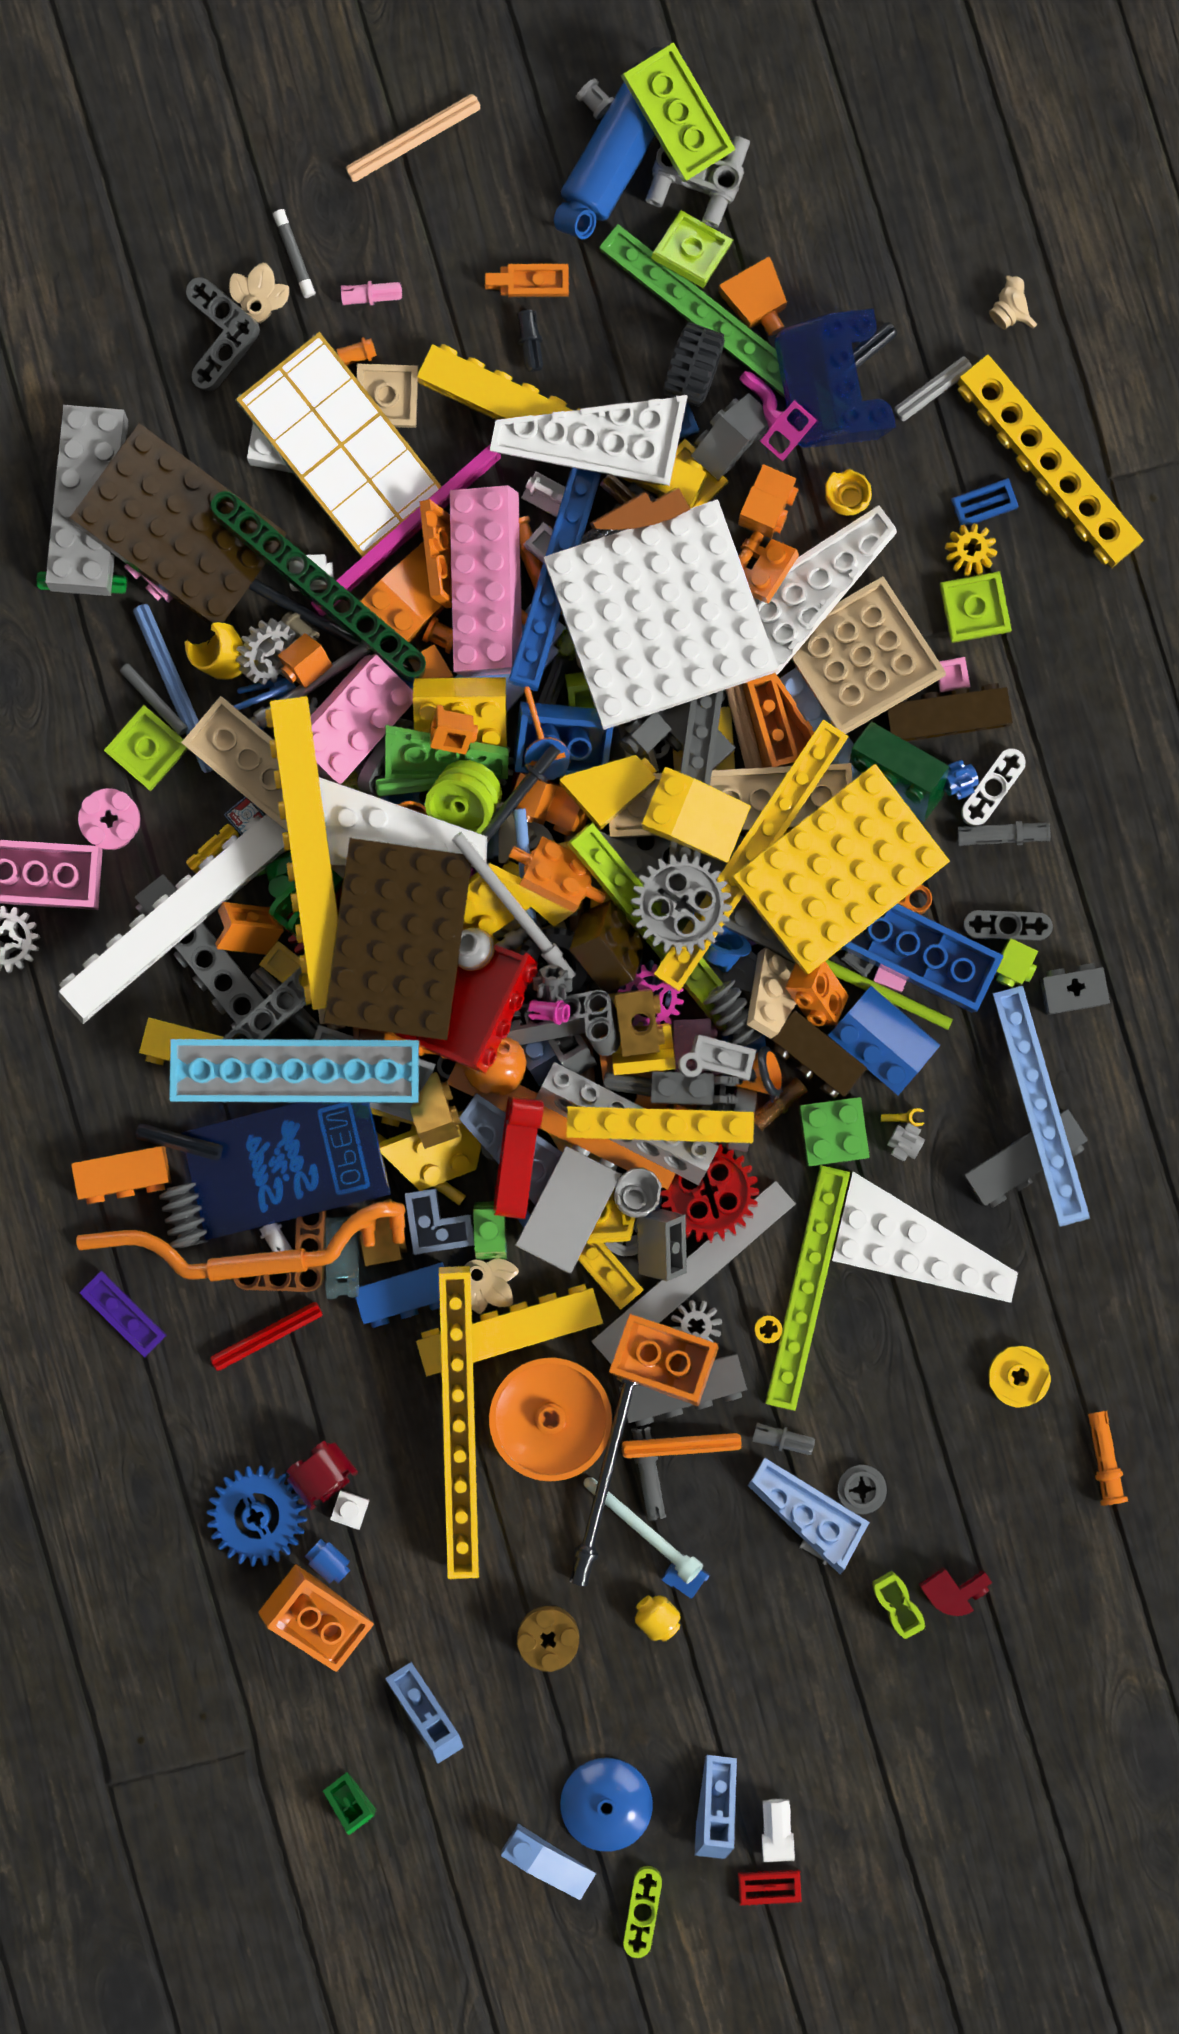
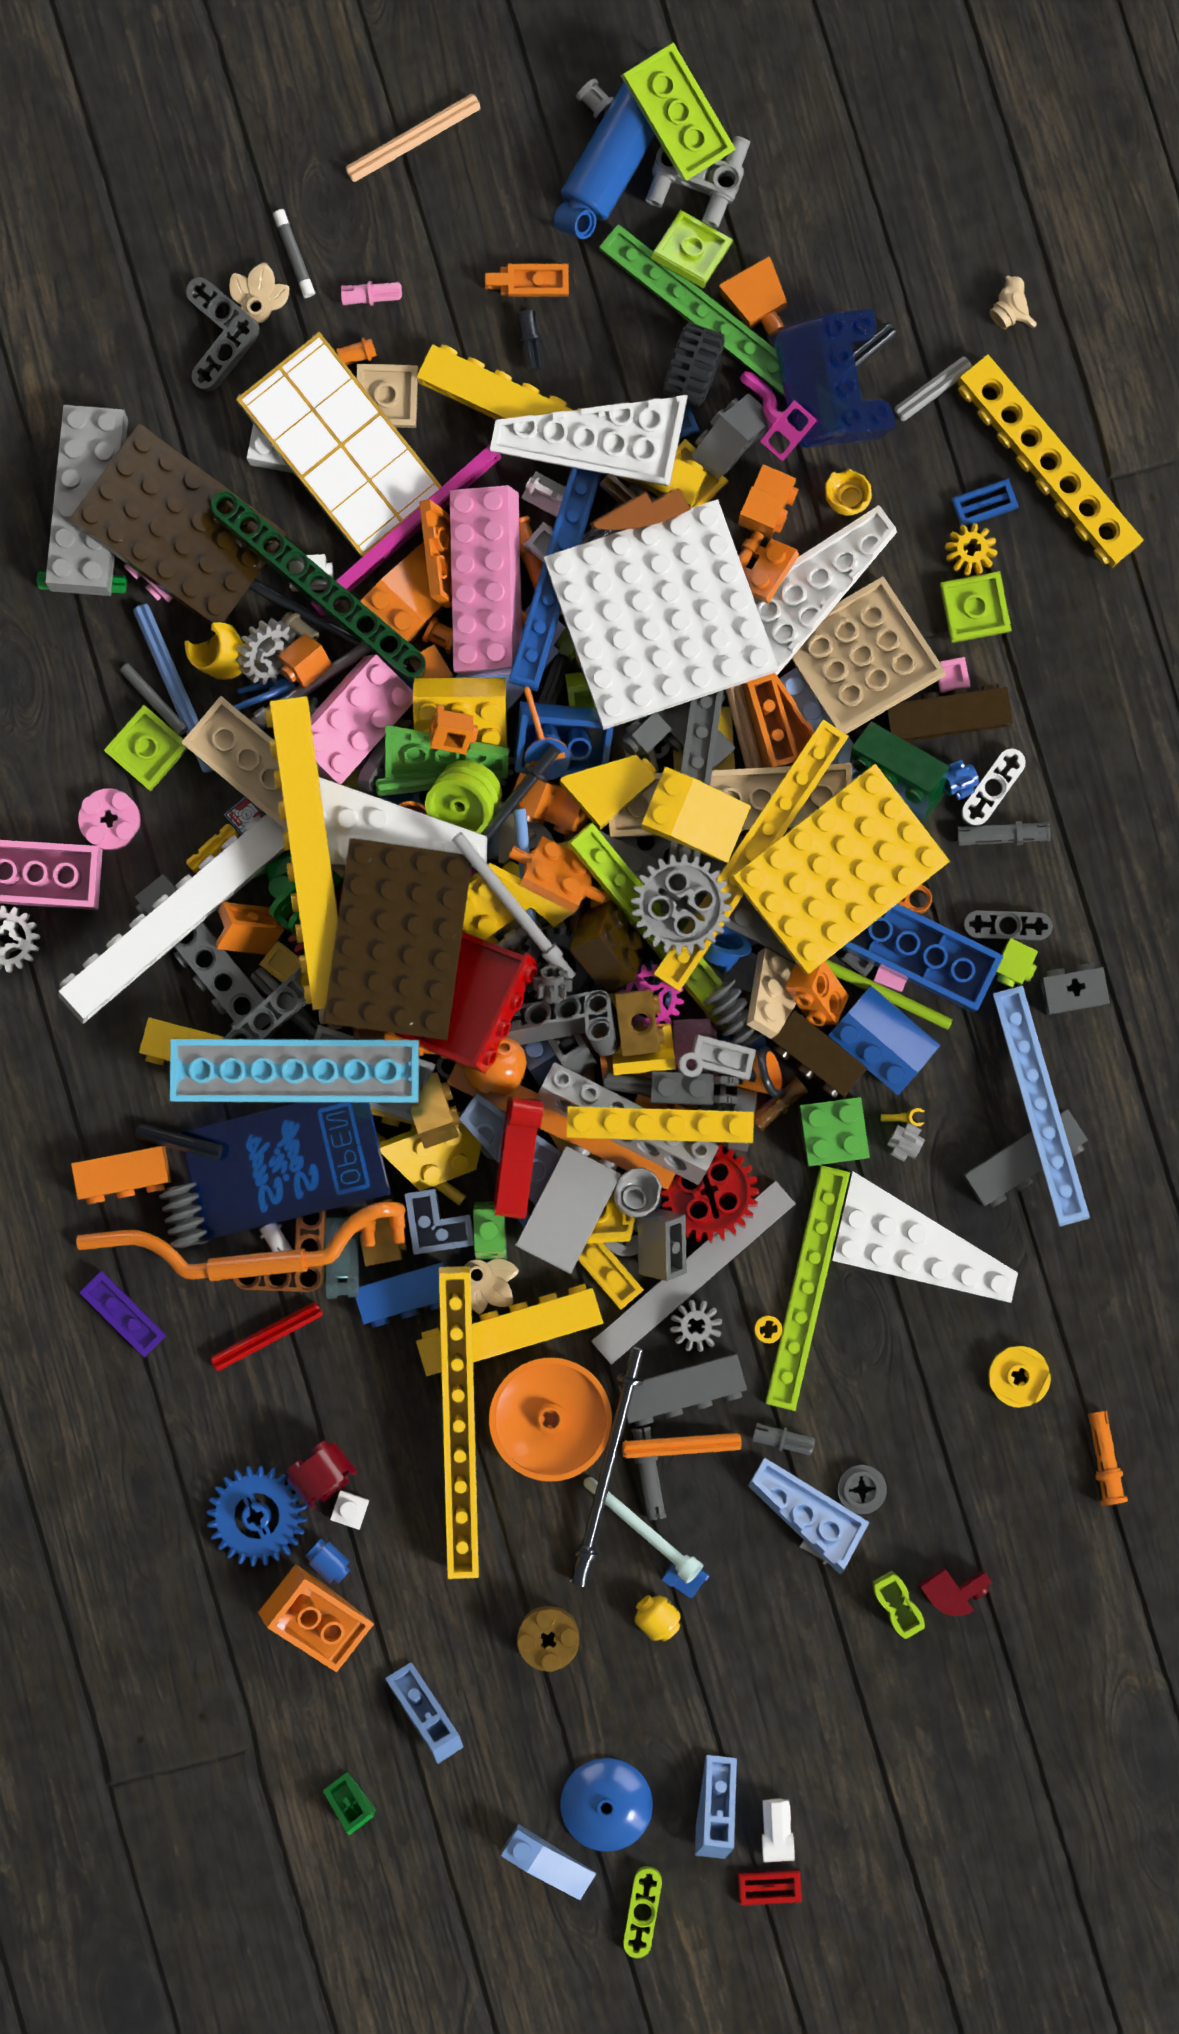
(475, 949): light grey piece -> none
(557, 1012): dark pink pin -> none
(664, 1359): orange slope -> none

